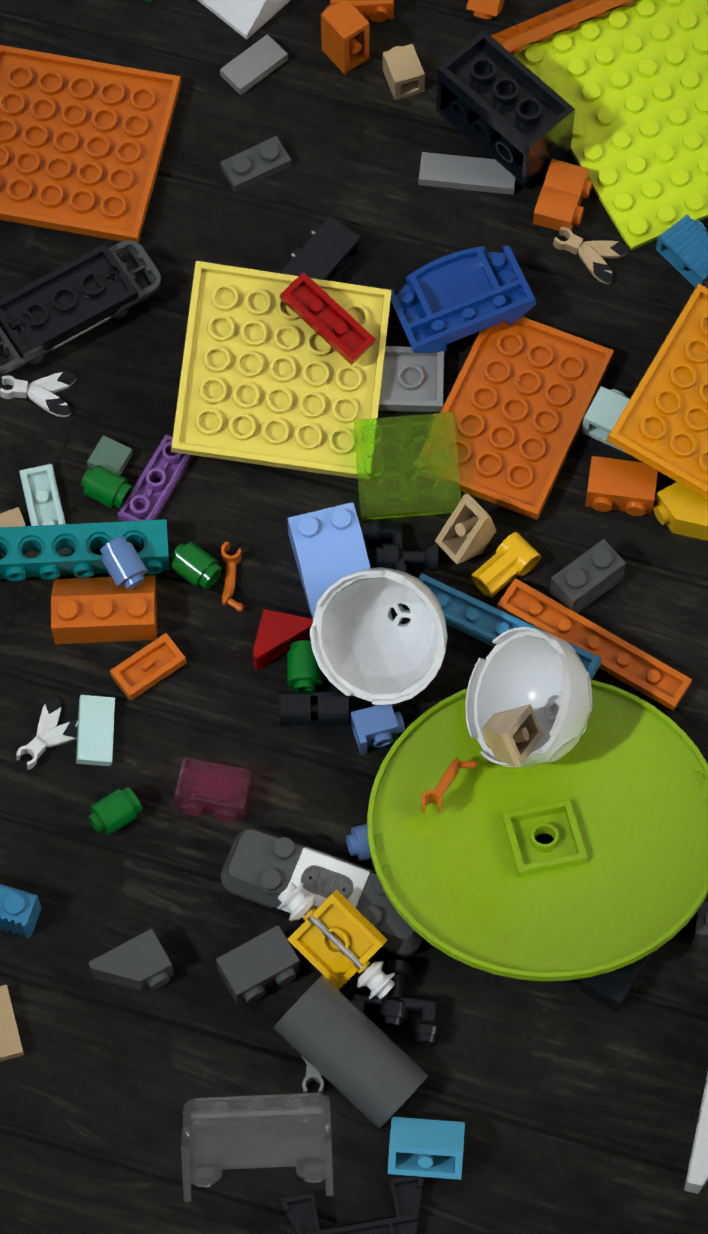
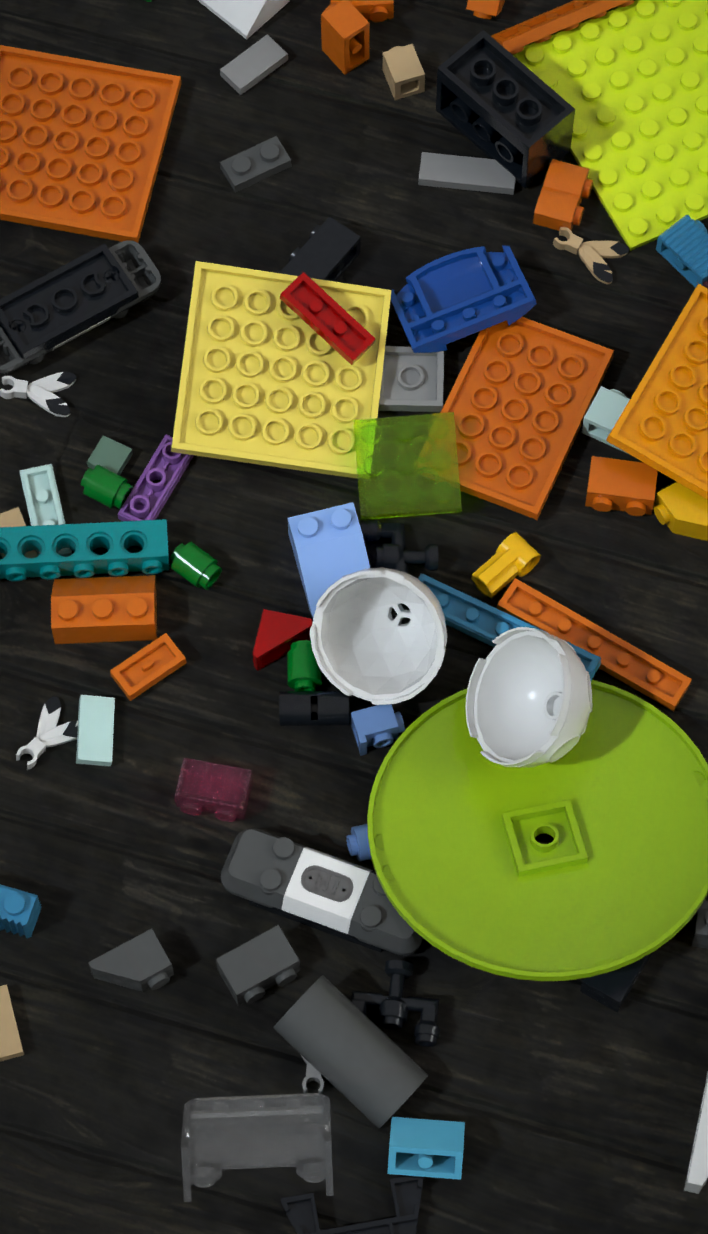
(114, 811): green brick -> none
(123, 563): medium blue brick -> none
(230, 577): orange piece -> none
(337, 940): yellow plate -> none
(435, 795): orange piece -> none
(466, 531): tan slope -> none
(512, 734): tan slope -> none
(587, 577): dark grey brick -> none

